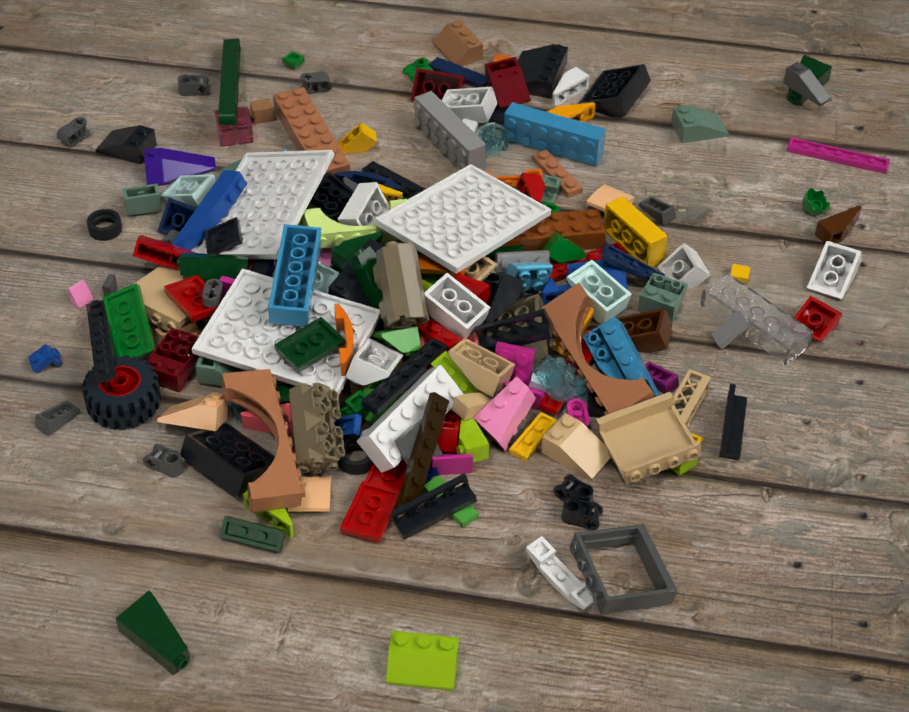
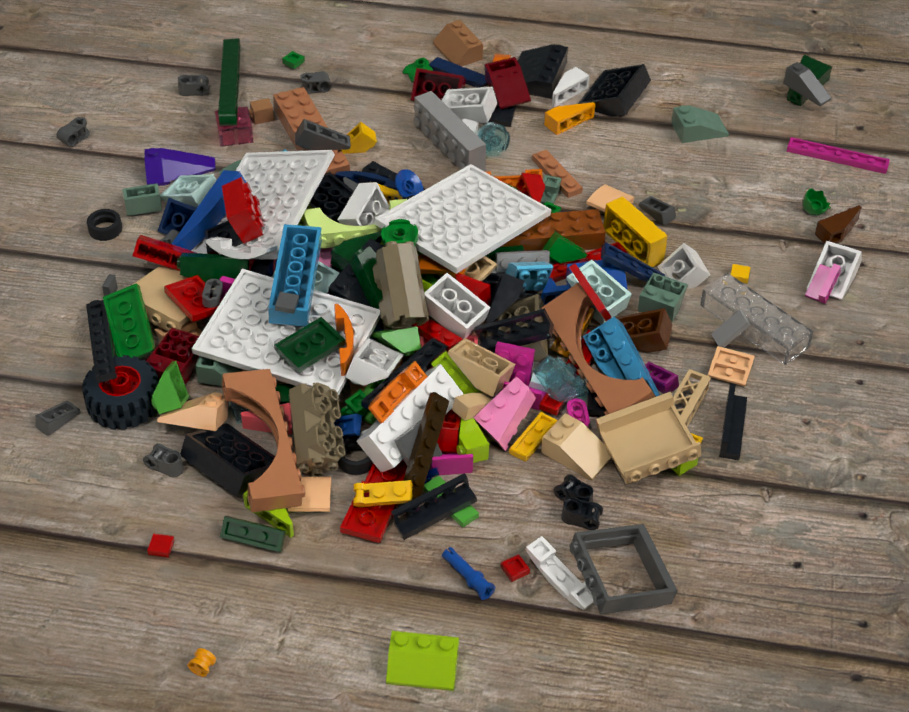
(44, 357): blue bracket -> none
(80, 294): bright pink slope -> none
(128, 143): black slope -> none
(154, 633): dark green slope -> none
(160, 545): none -> red tile
(170, 391): none -> bright green slope
(201, 662): none -> light orange wheel
(225, 247): none -> white slope
(242, 210): none -> red brick
(287, 302): none -> dark grey tile
(318, 137): none -> dark grey slope
(382, 493): none -> yellow plate
(396, 391): none -> orange slope
(400, 226): none -> green plate
(408, 183): none -> blue dish
(473, 578): none -> blue pin
(515, 568): none -> red tile
(555, 134): dark azure brick -> none
(590, 292): none -> red tile
(731, 366): none -> light nougat slope
(818, 318): red slope -> none
(823, 282): none -> panel

